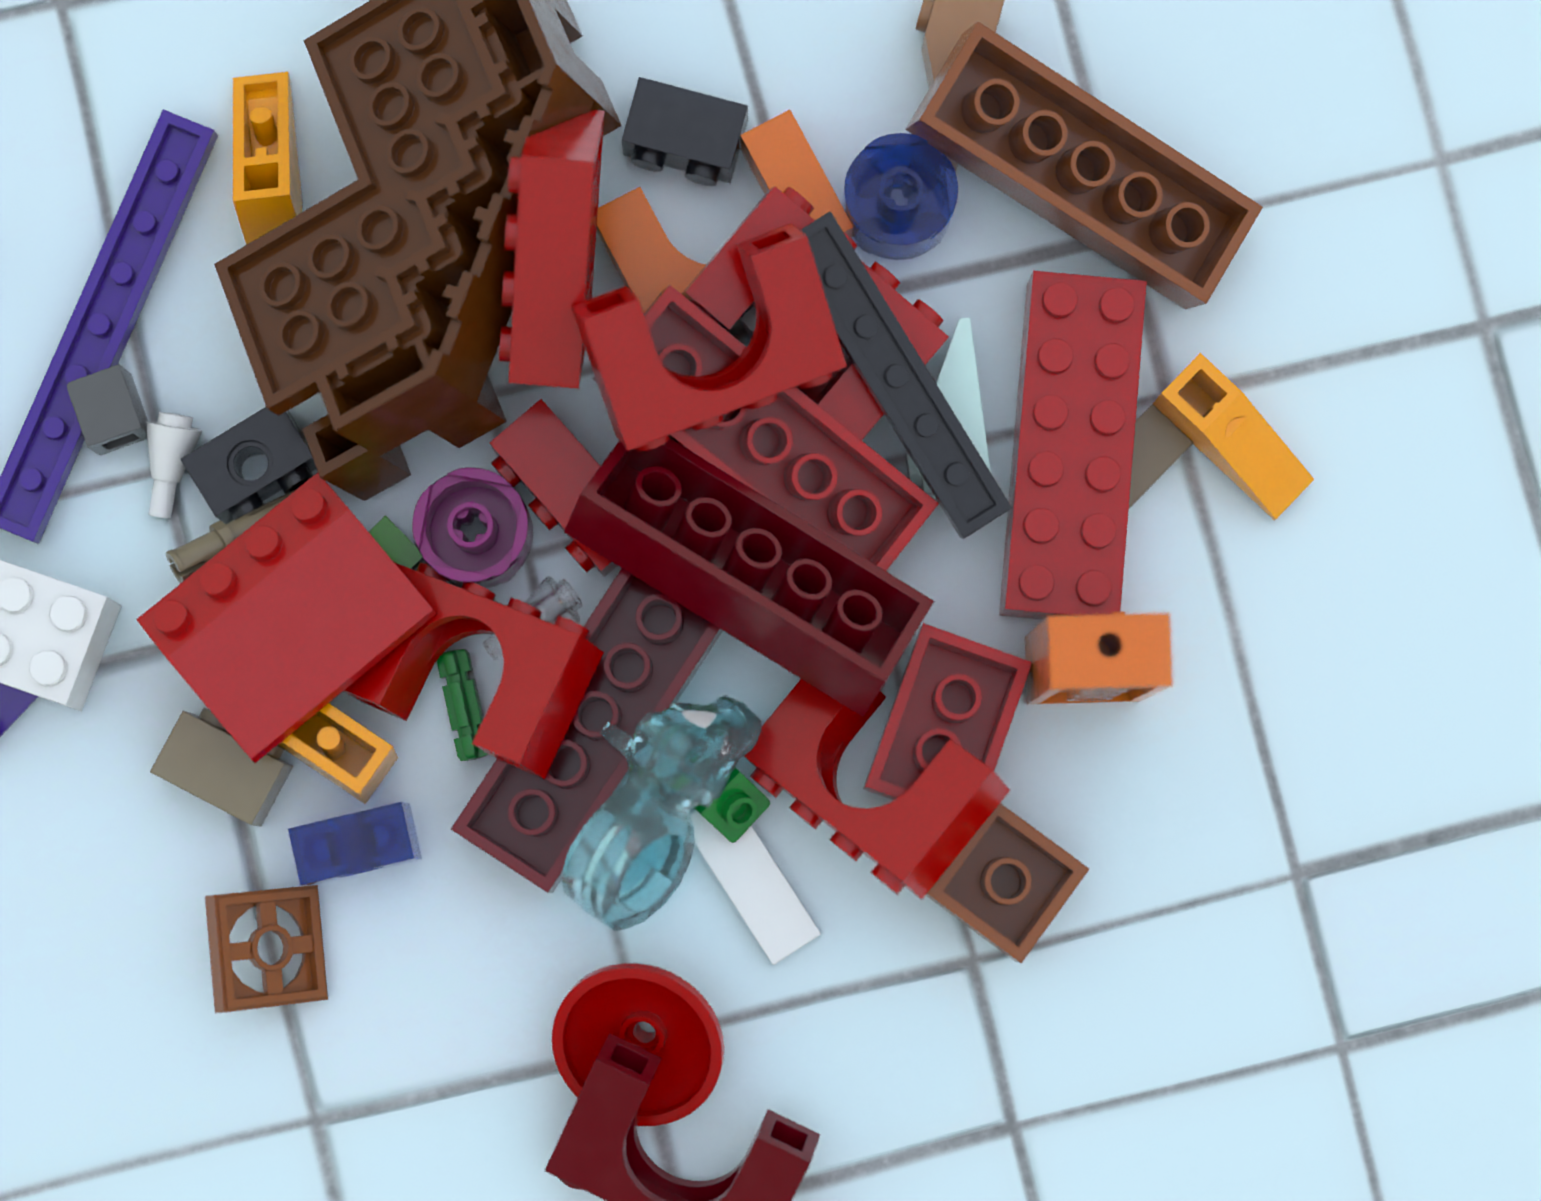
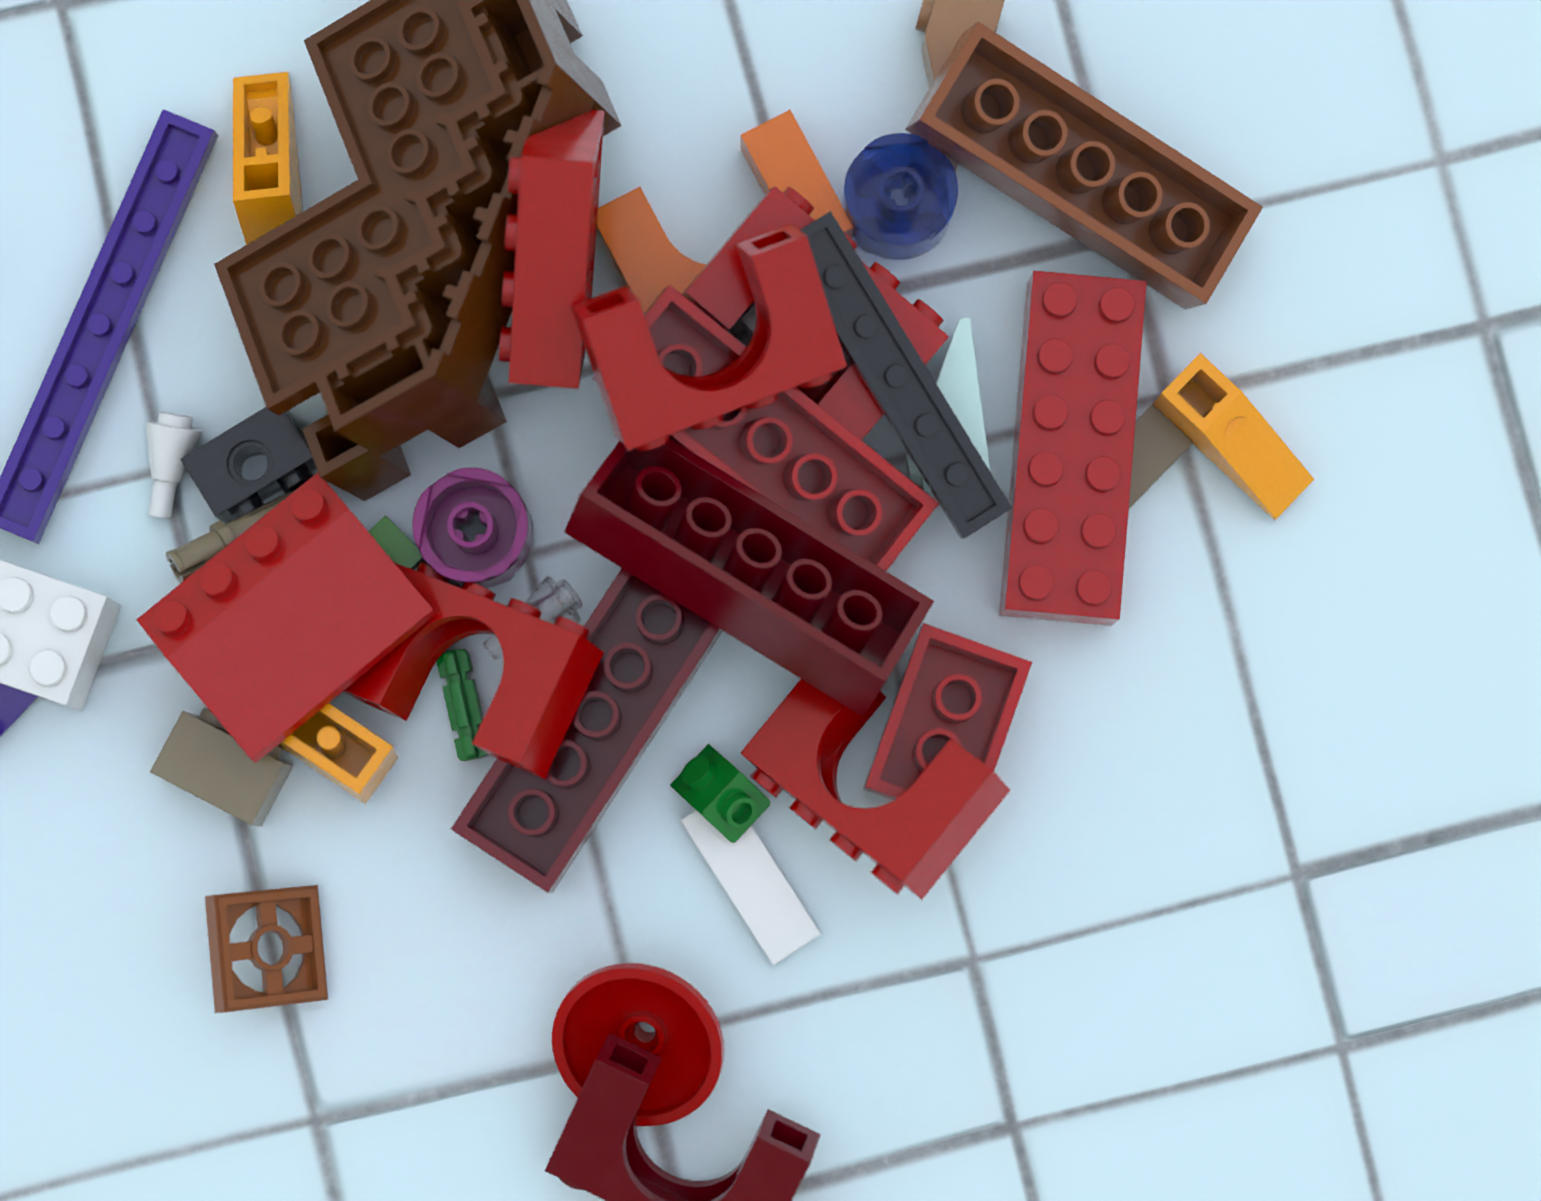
(108, 409): dark grey panel -> none
(354, 843): clear blue brick -> none
(553, 469): red brick -> none
(643, 835): clear light blue animal -> none
(684, 132): black brick -> none
(1008, 883): dark orange brick -> none
(1099, 658): orange brick -> none

